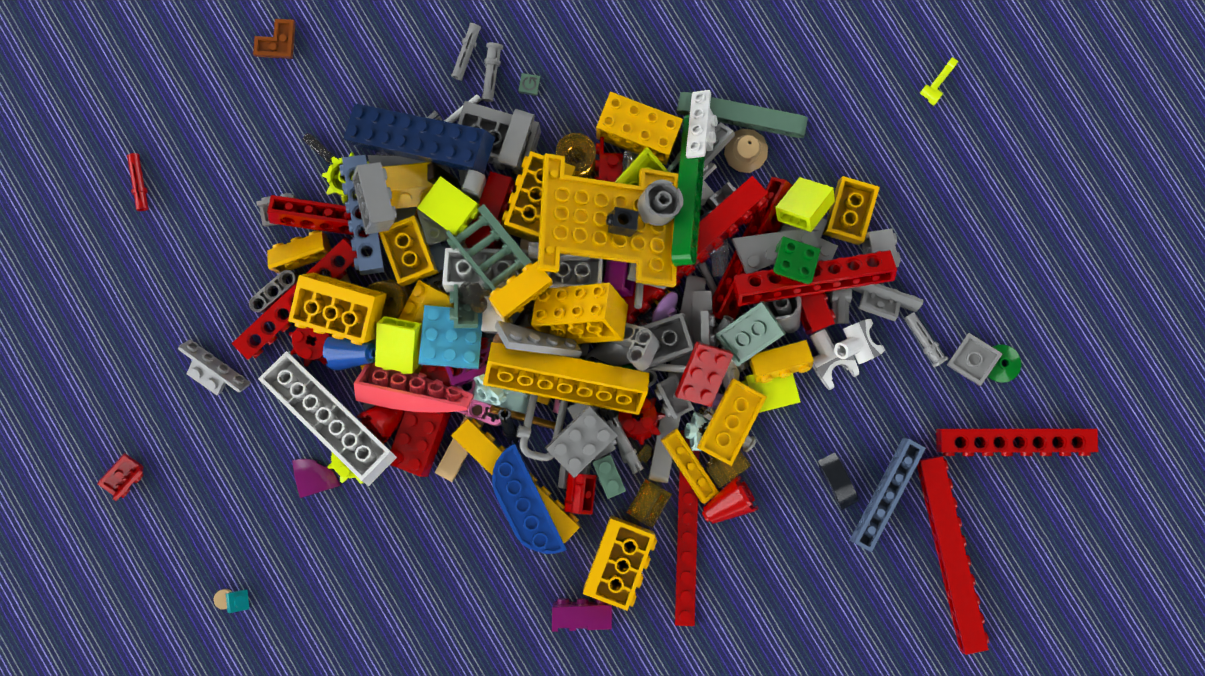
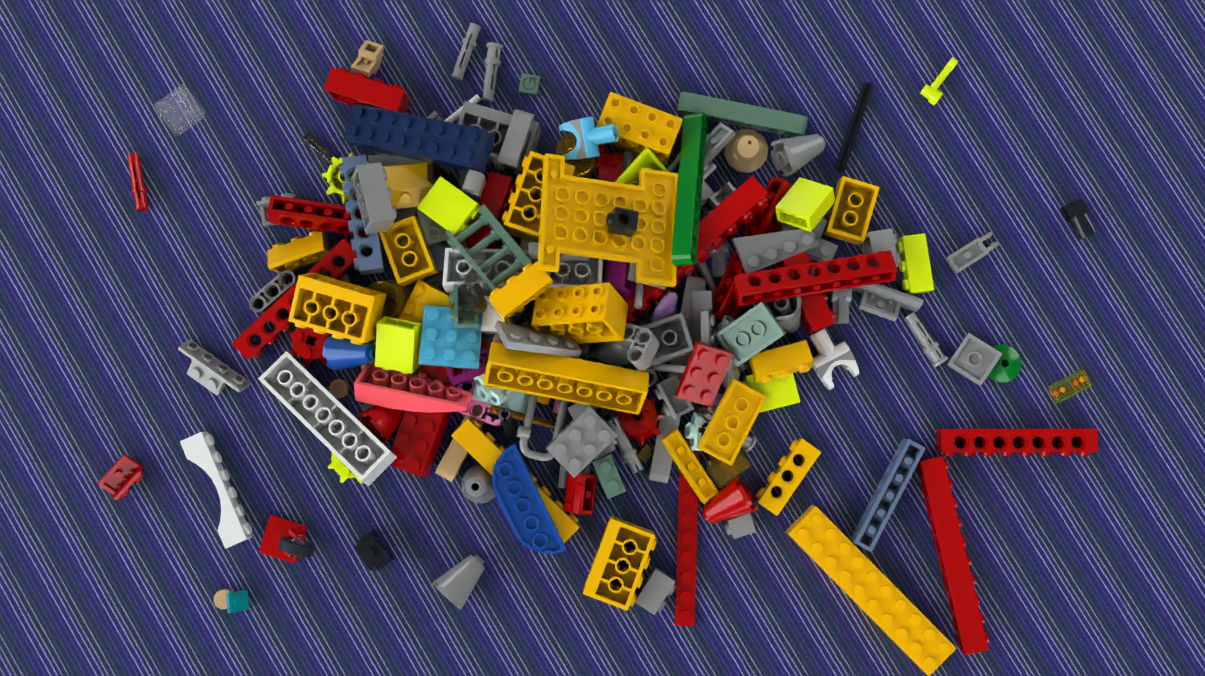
(180, 110): none -> clear plate
(232, 526): none -> white arch
(279, 45): dark orange plate -> none
(285, 540): none -> red plate
(313, 477): magenta brick -> none
(339, 388): none -> tan tile
(358, 89): none -> red brick
(368, 59): none -> tan brick
(373, 551): none -> black torso
(460, 580): none -> light grey cone
(481, 476): none -> light grey cone
(581, 615): magenta wedge -> none
(588, 137): none -> medium azure connector
(646, 505): clear yellow brick -> none
(655, 591): none -> light grey brick
(660, 203): light grey brick -> none
(701, 125): white bracket -> none
(740, 526): none -> light grey brick
(795, 152): none -> light grey cone
(796, 260): green bracket -> none
(809, 455): none -> yellow brick
(838, 480): black brick -> none
(853, 127): none -> black axle
(858, 343): white connector -> none
(870, 590): none -> yellow brick
(915, 264): none -> neon yellow brick
(970, 253): none -> light grey hinge
(1069, 386): none -> clear yellow tile
(1076, 214): none -> black piece

